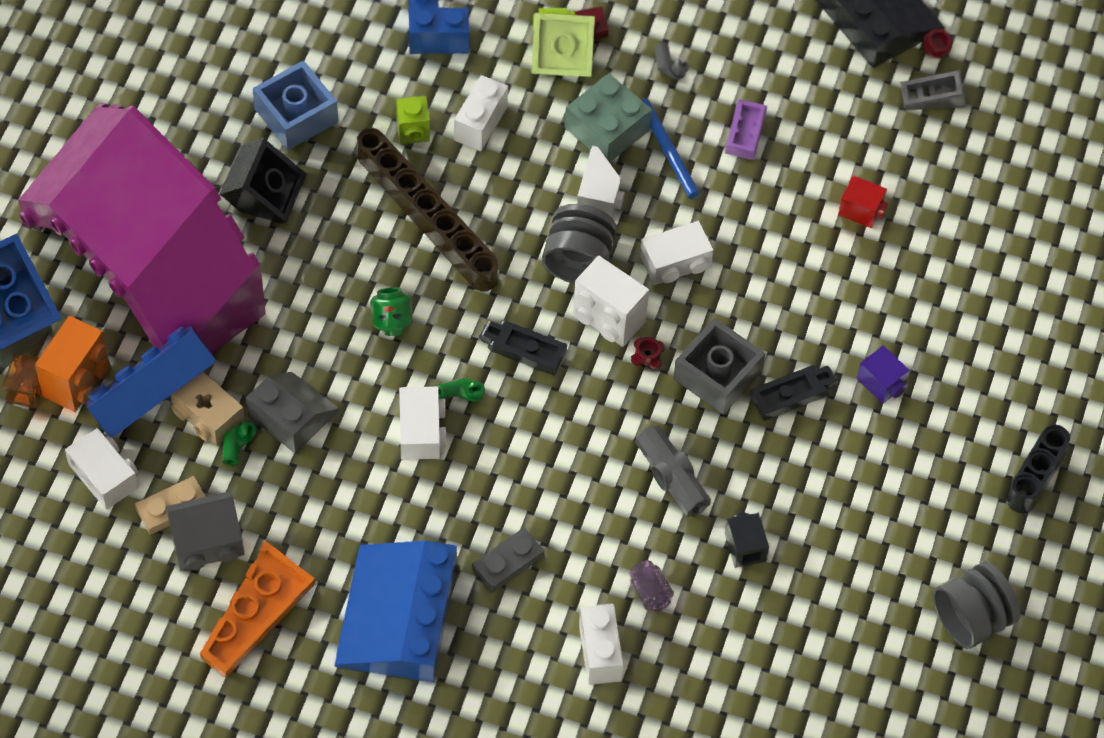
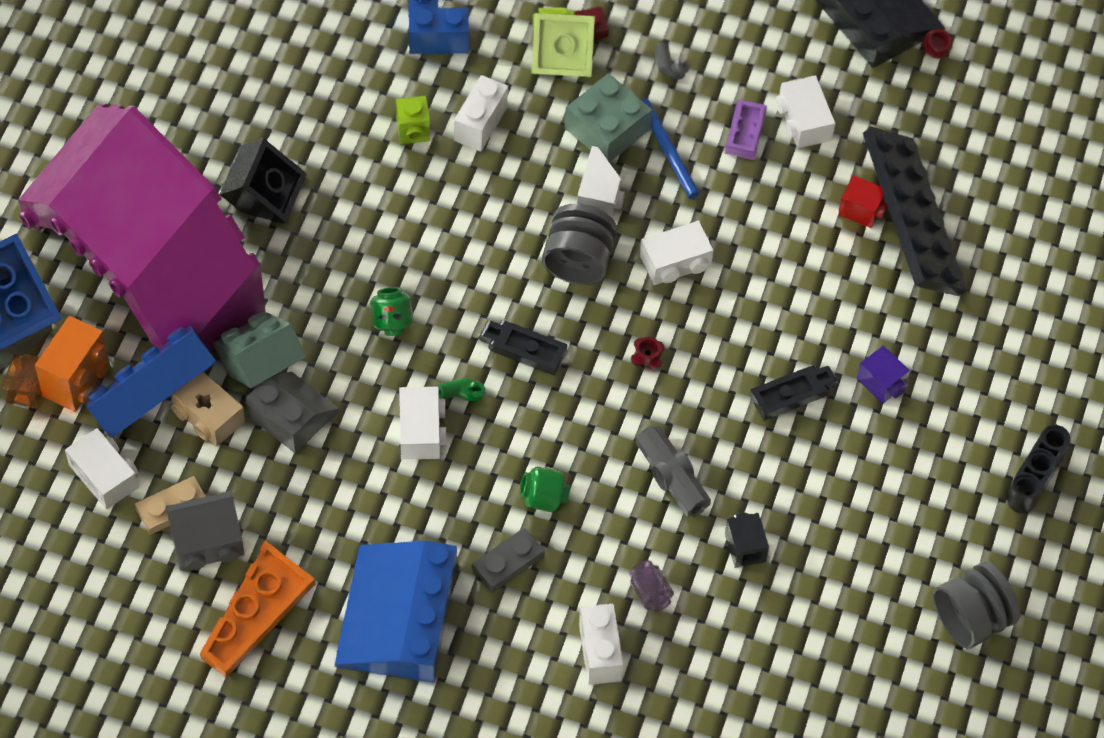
(235, 440): green arm -> none
(258, 349): none -> sand green brick
(295, 105): medium blue brick -> none
(429, 221): dark brown beam -> none
(544, 489): none -> green head
(610, 301): white brick -> none
(719, 366): dark grey brick -> none
(805, 112): none -> white brick
(914, 212): none -> black plate
(934, 101): flat silver slope -> none

